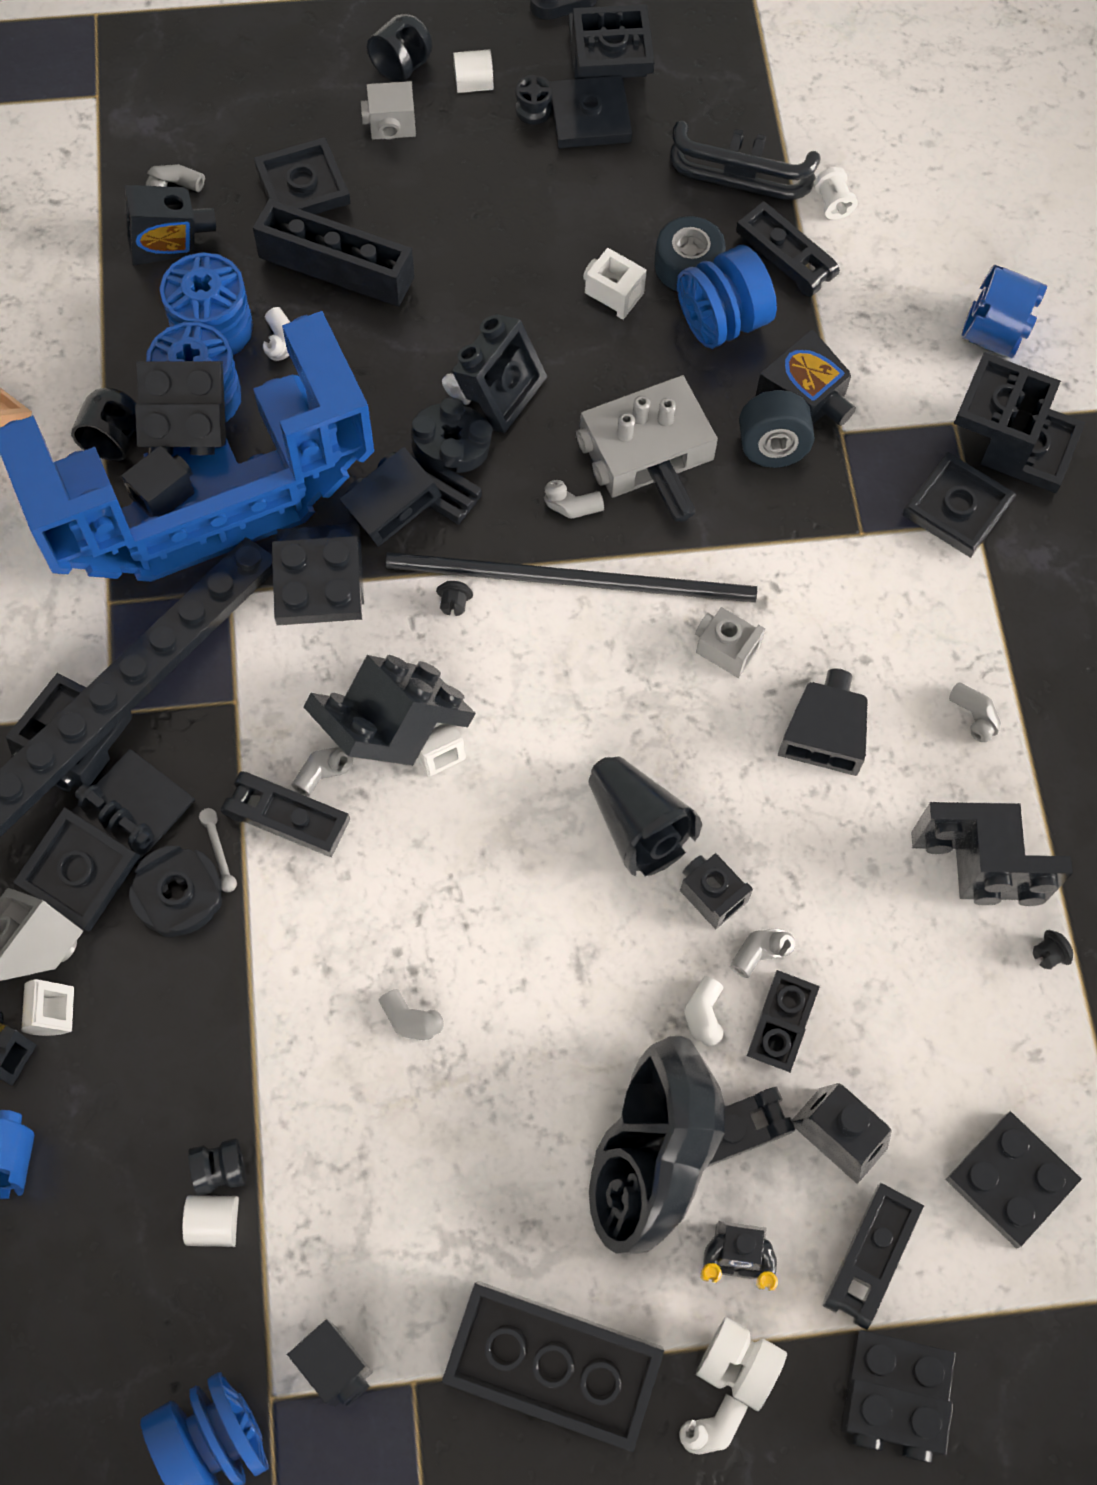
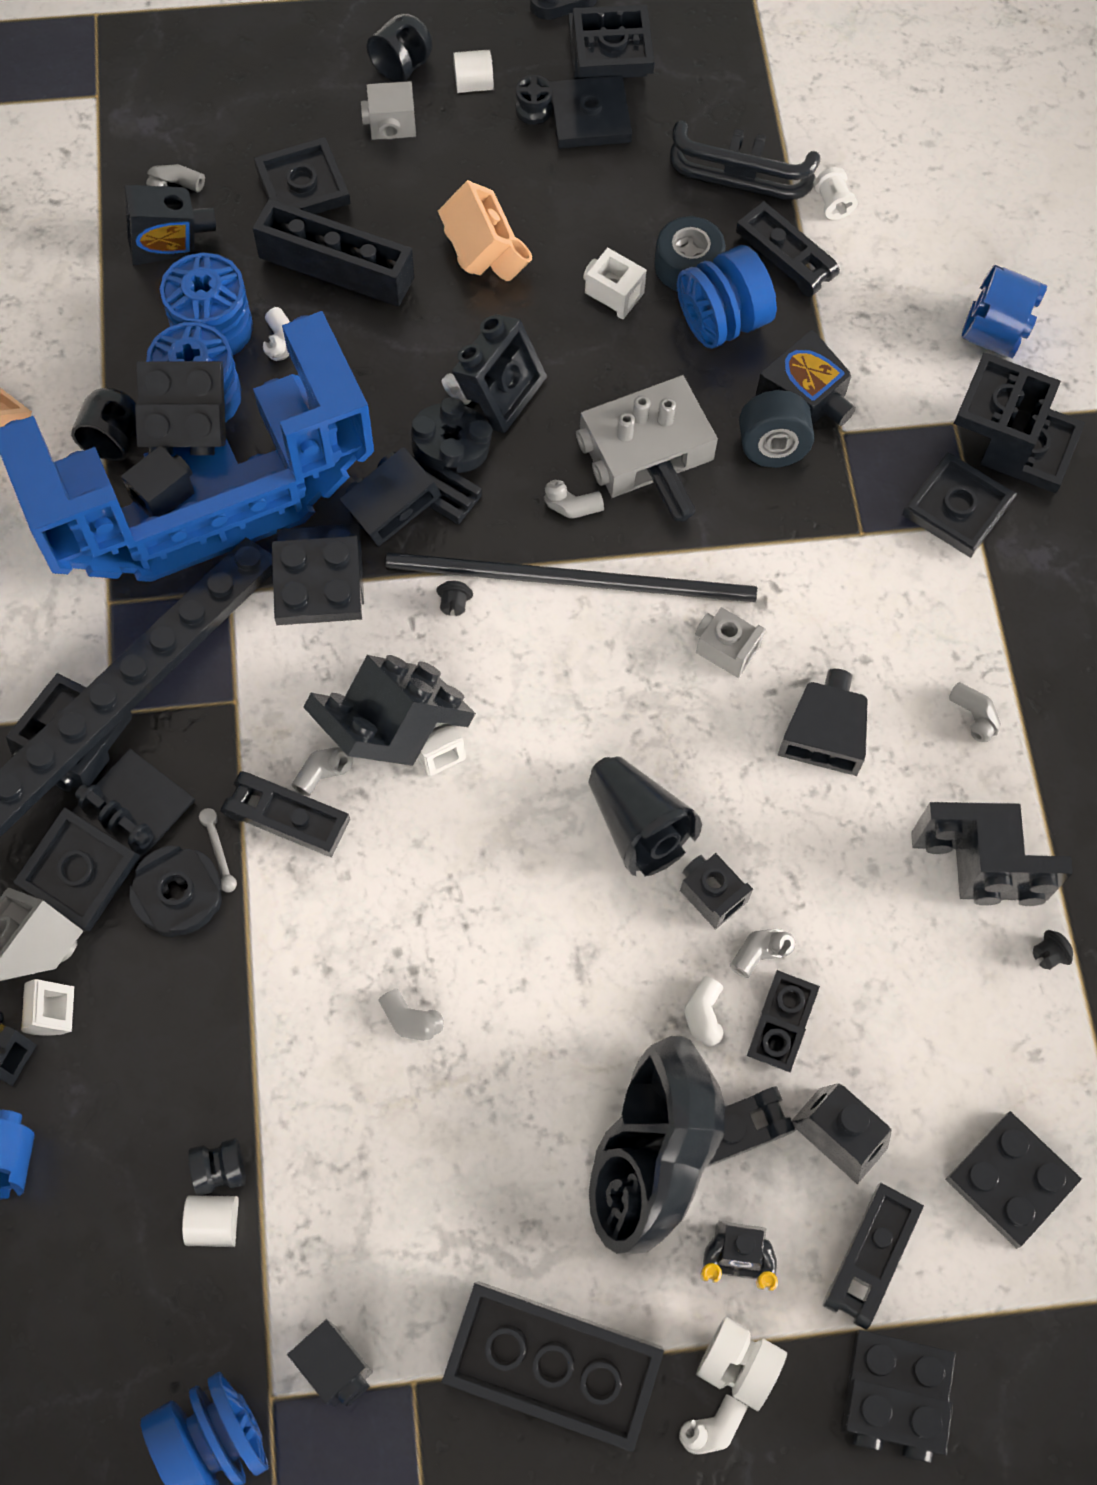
(482, 233): none -> light nougat hinge

